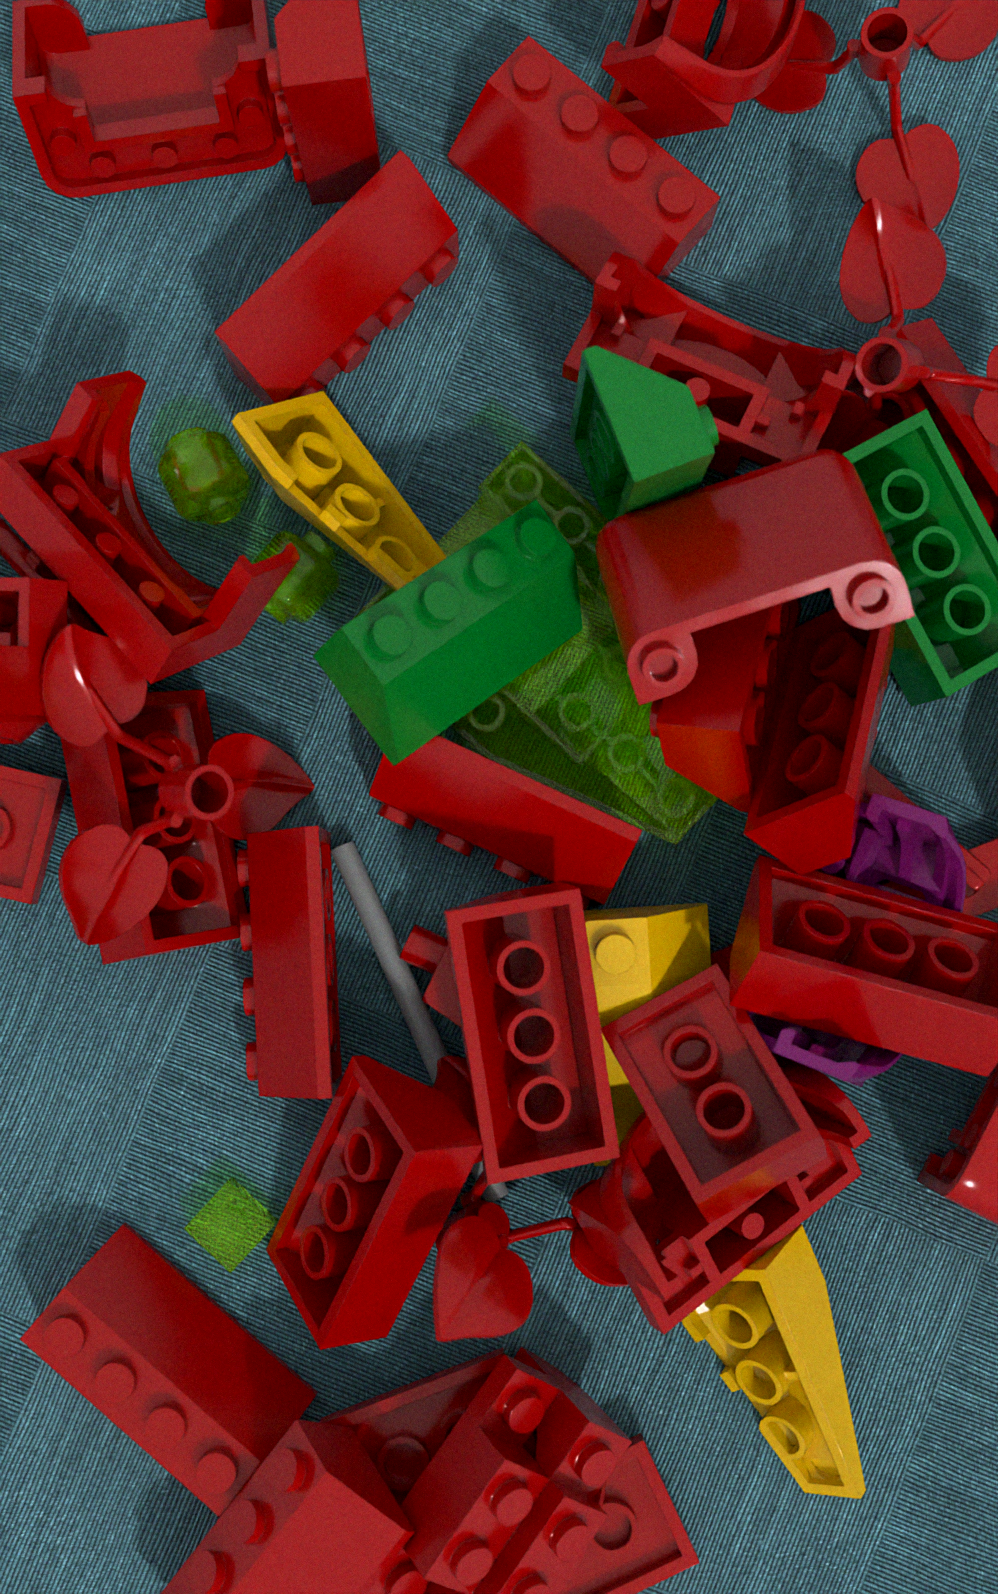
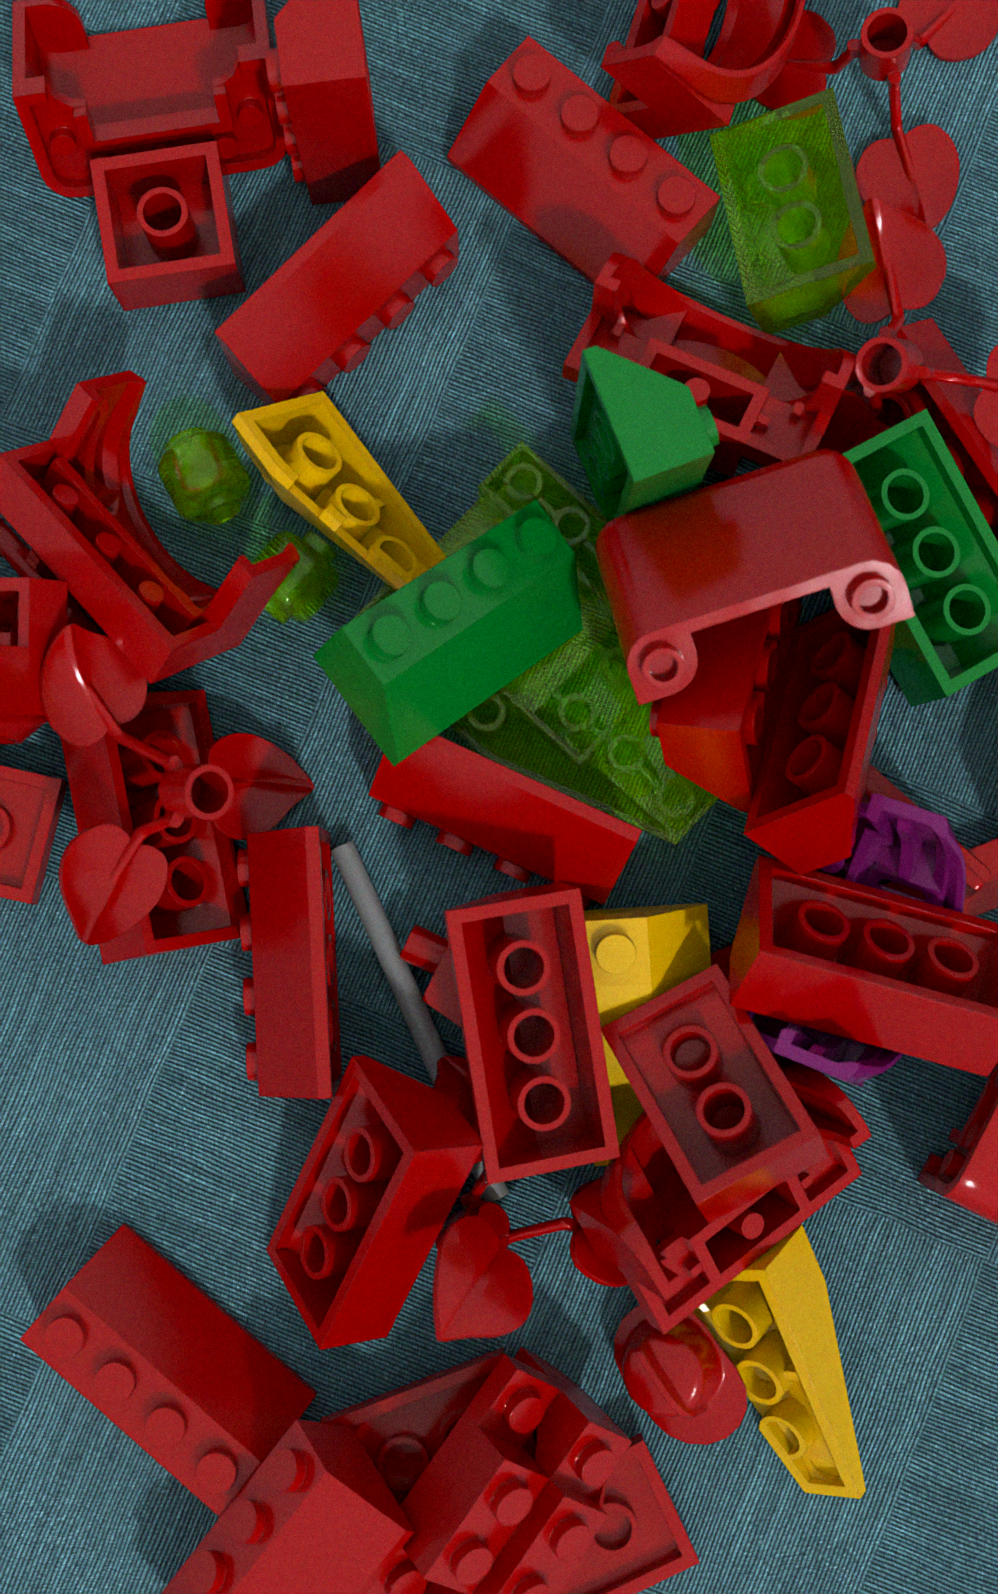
(167, 226): none -> red brick
(231, 1224): clear neon green plate -> none
(680, 1378): none -> red piece
(793, 211): none -> clear neon green slope

